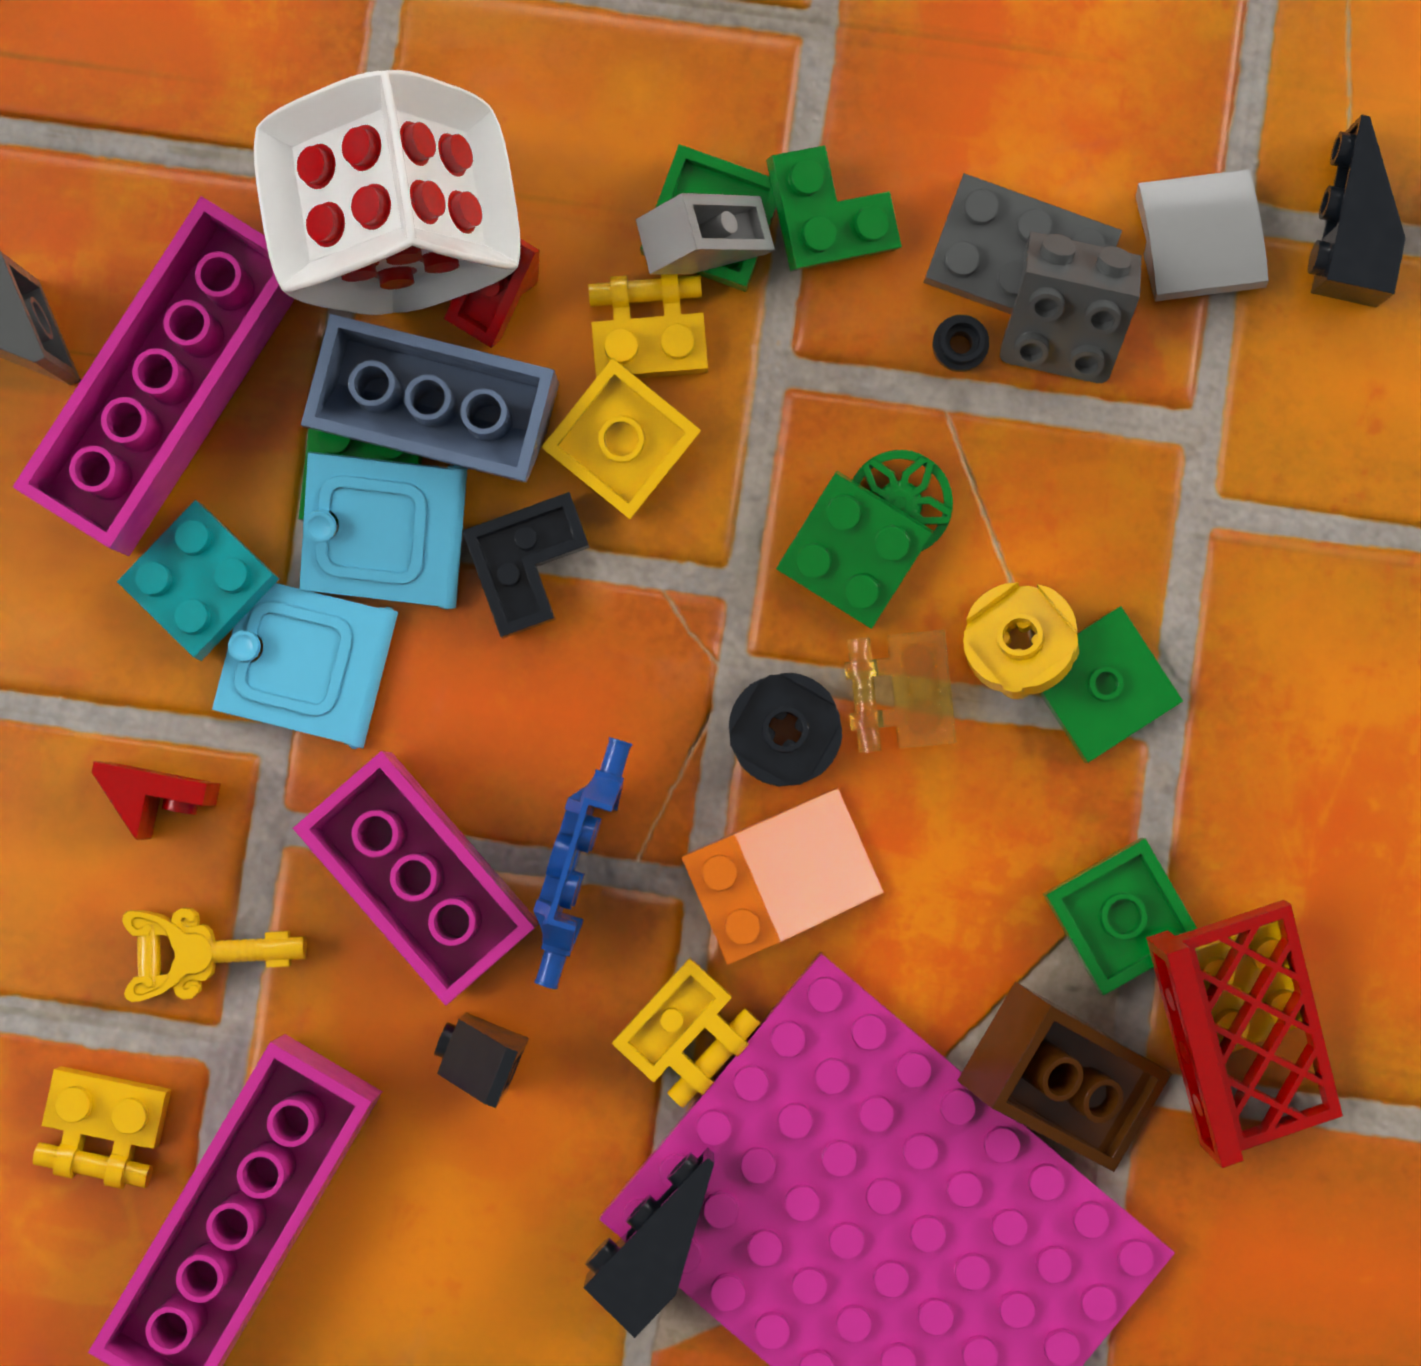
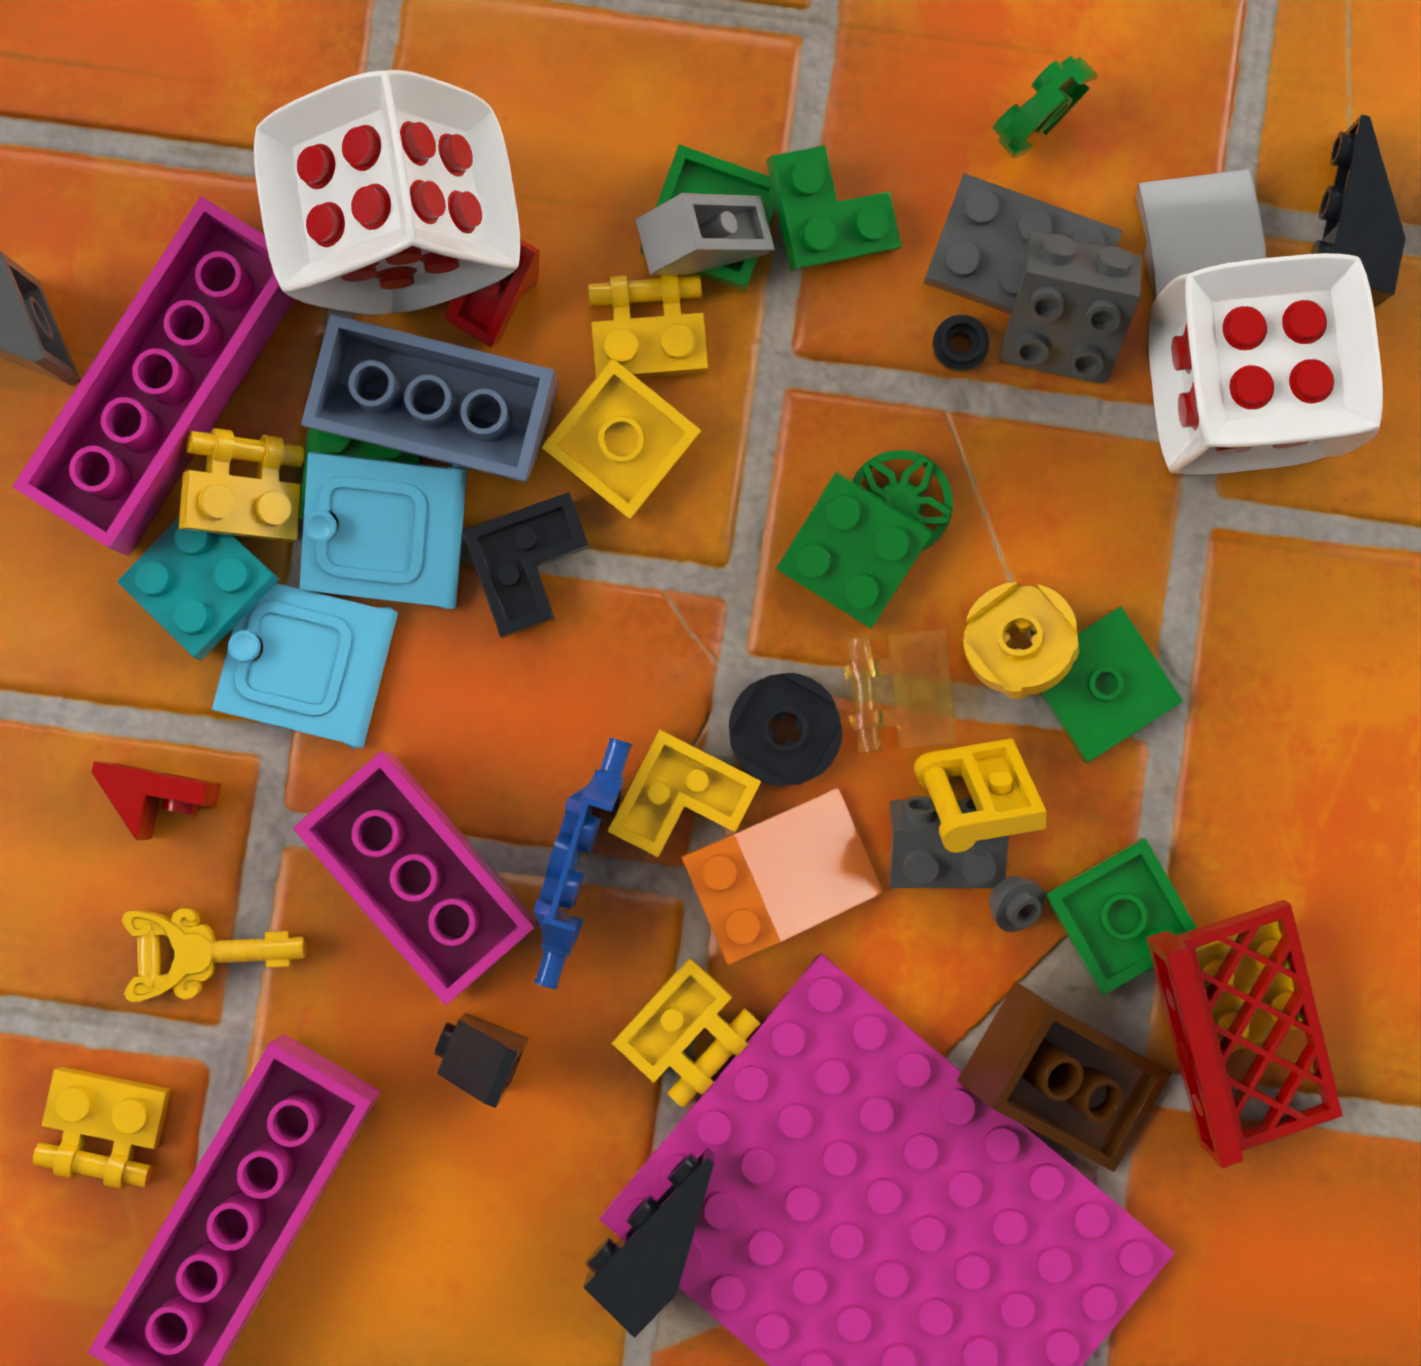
(238, 504): none -> yellow plate
(676, 778): none -> yellow plate
(923, 861): none -> dark grey bracket
(997, 784): none -> yellow plate
(1016, 903): none -> dark grey plate
(1058, 91): none -> green plate
(1265, 364): none -> white piece

